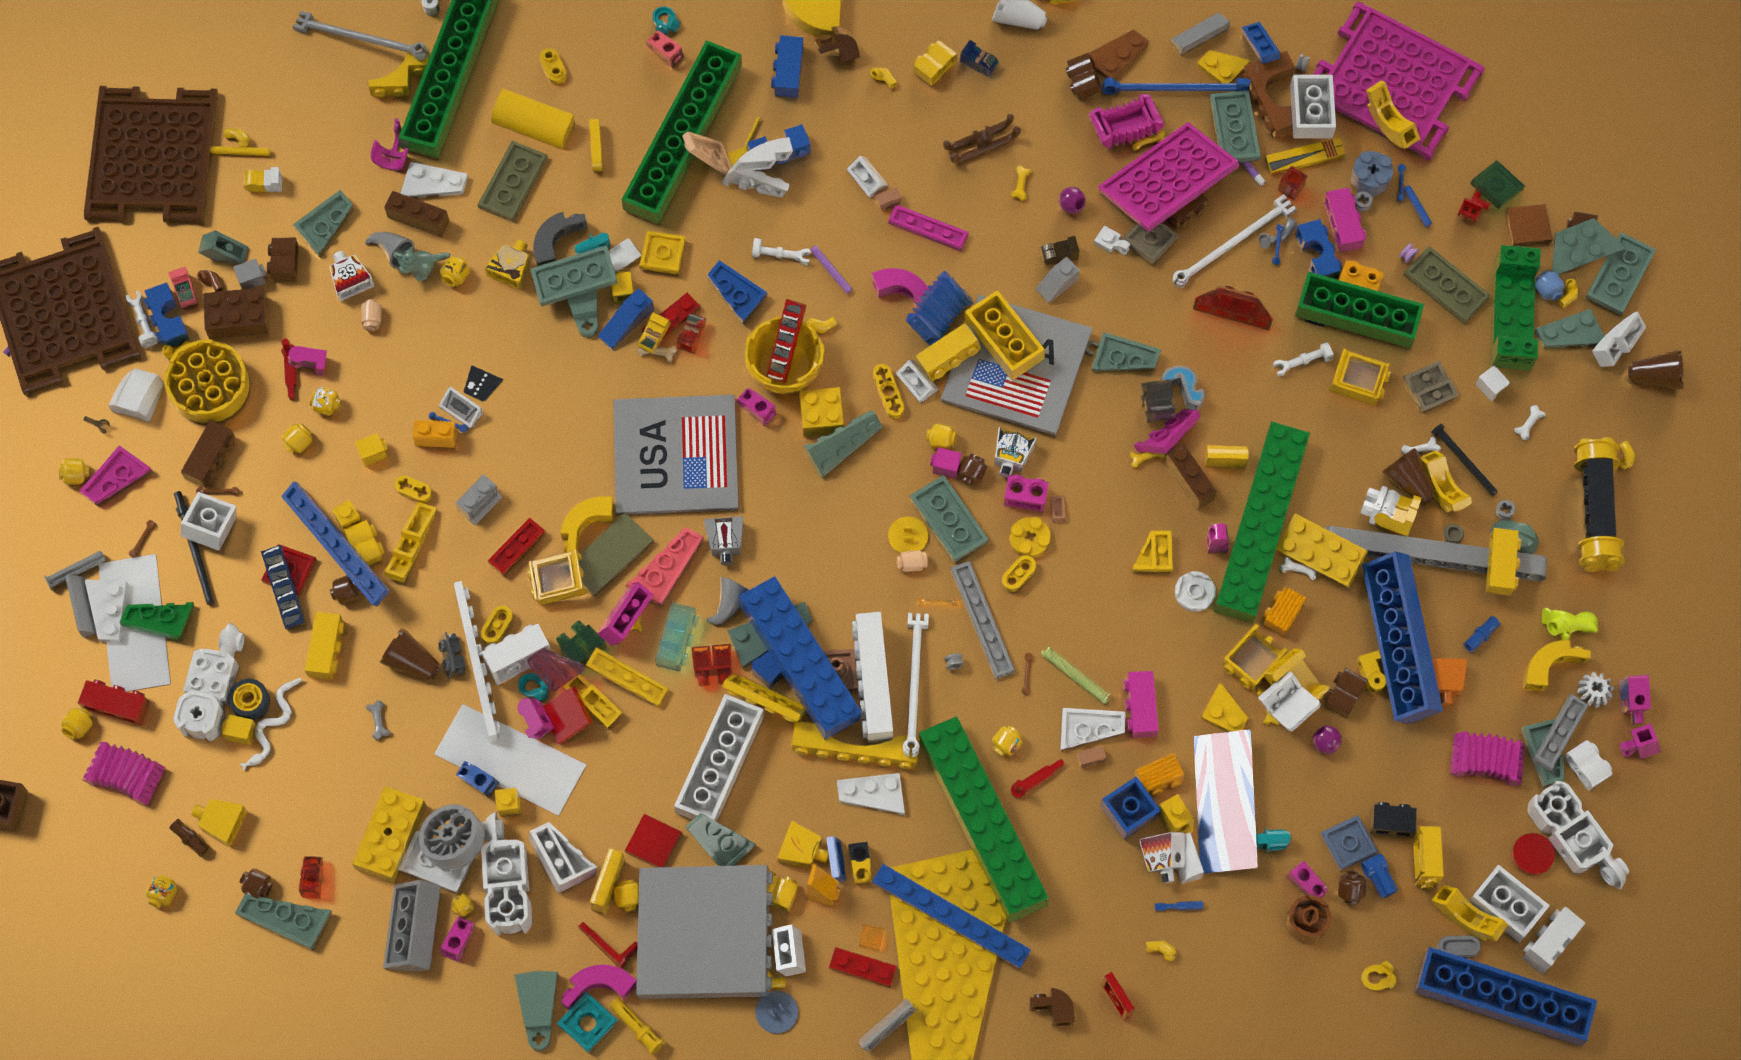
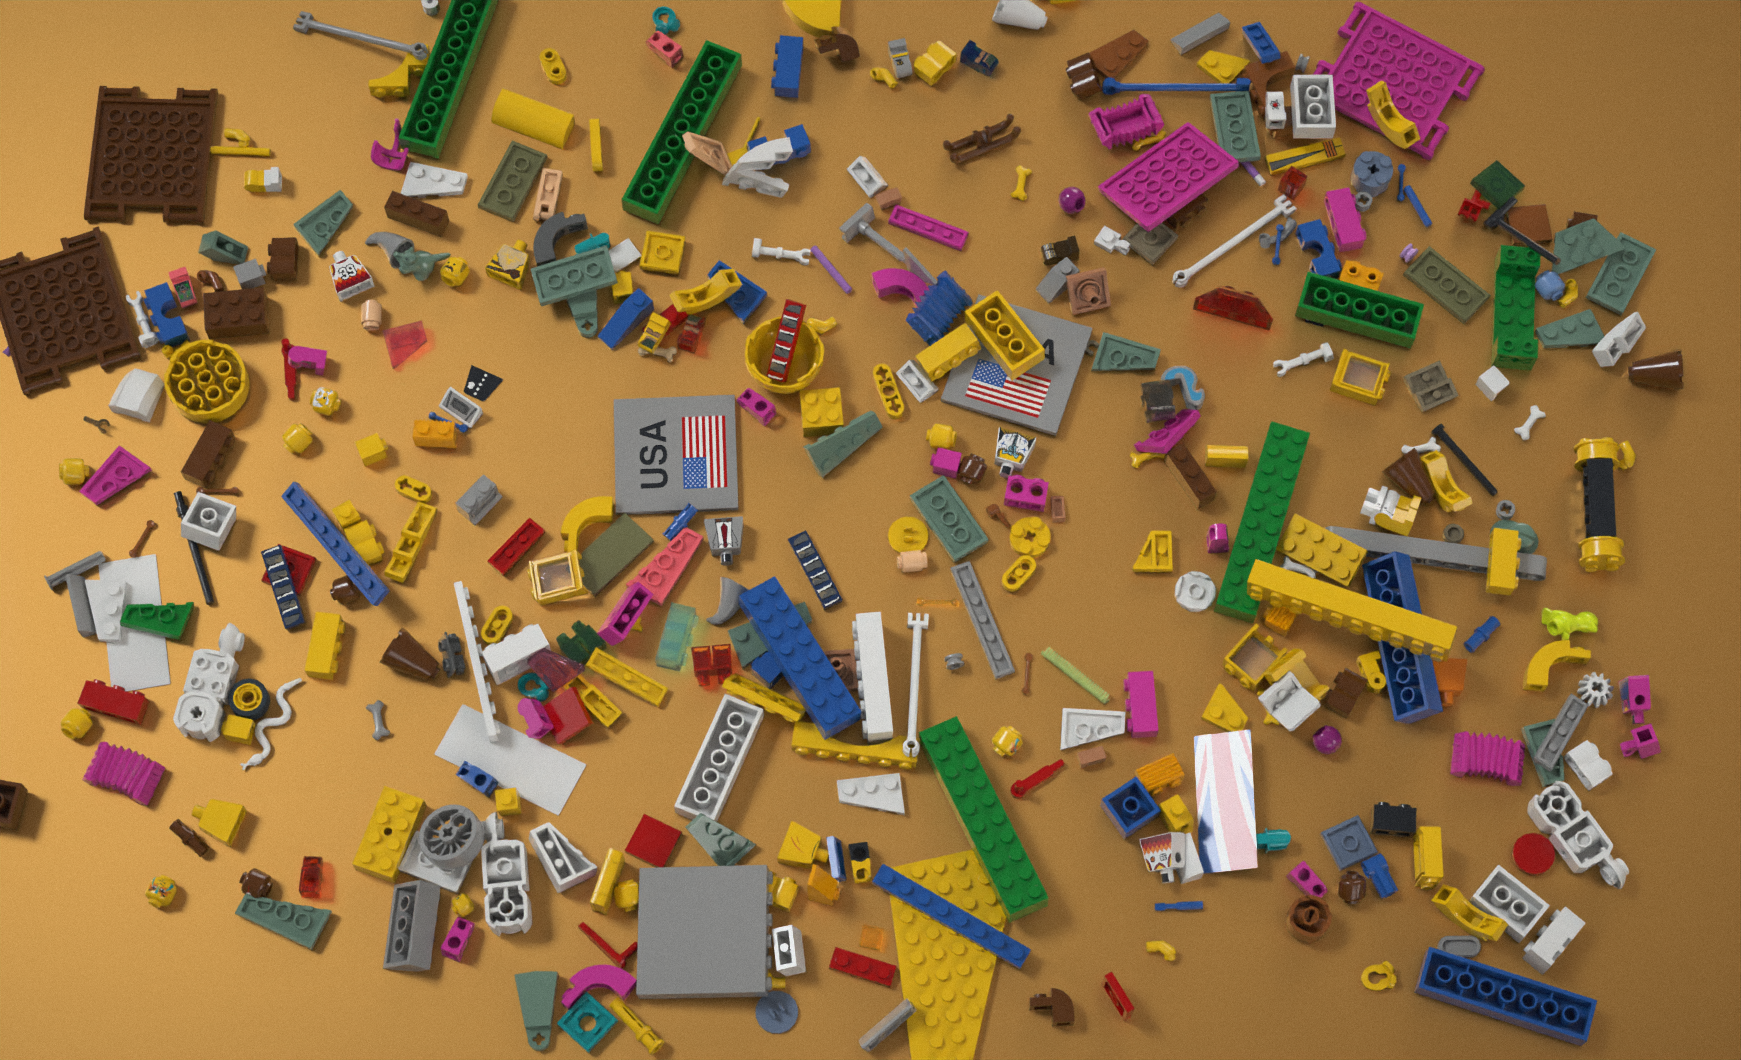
(404, 341): none -> clear pink wing
(547, 194): none -> light nougat plate
(680, 522): none -> blue pin
(707, 295): none -> yellow arch
(815, 570): none -> tile
(860, 223): none -> light grey piece
(899, 58): none -> light grey leg
(993, 510): none -> dark orange hand
(1088, 290): none -> nougat plate
(1275, 110): none -> white leg
(1351, 611): none -> yellow brick
(1496, 220): none -> black bar

